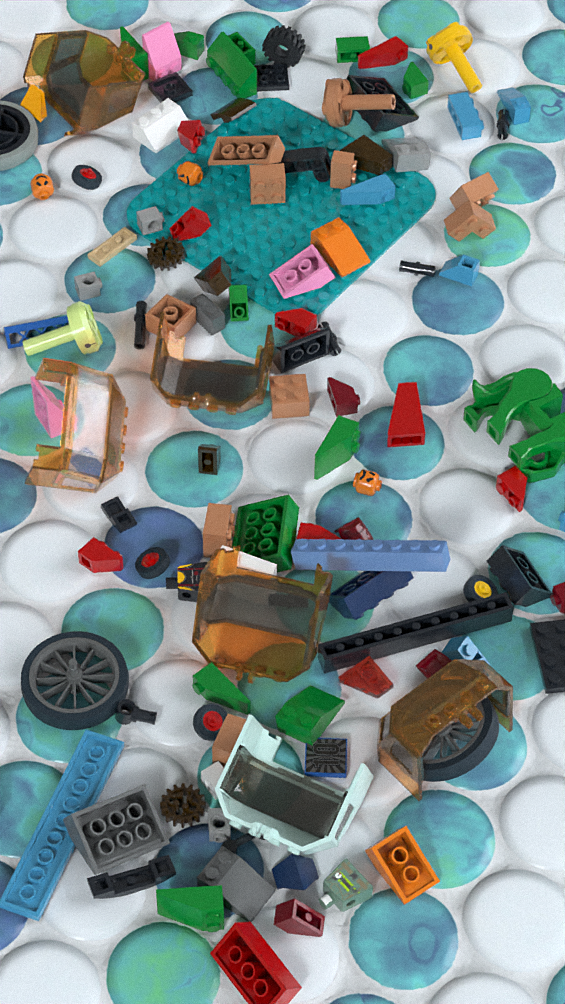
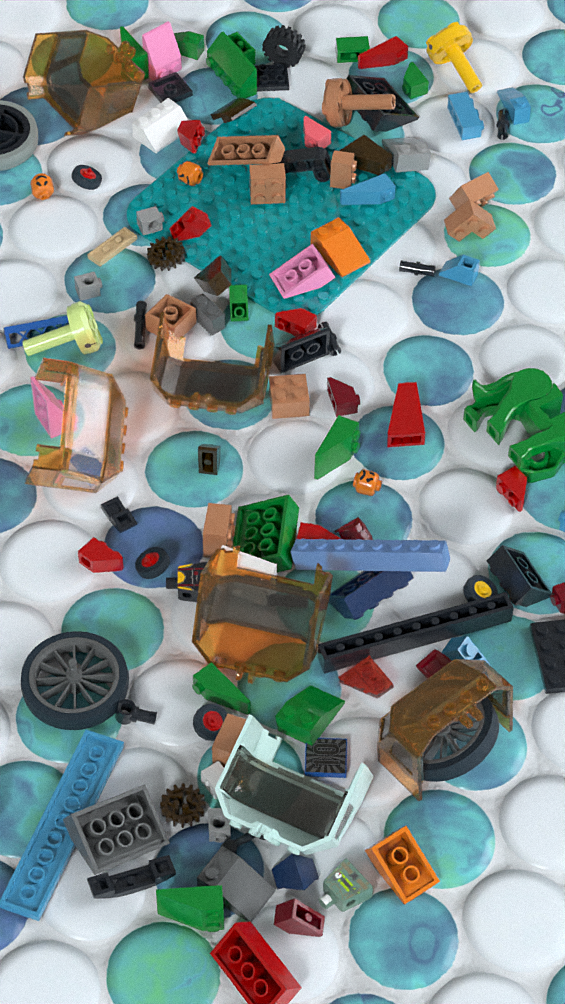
(35, 103): light orange slope -> none
(315, 134): none -> coral slope

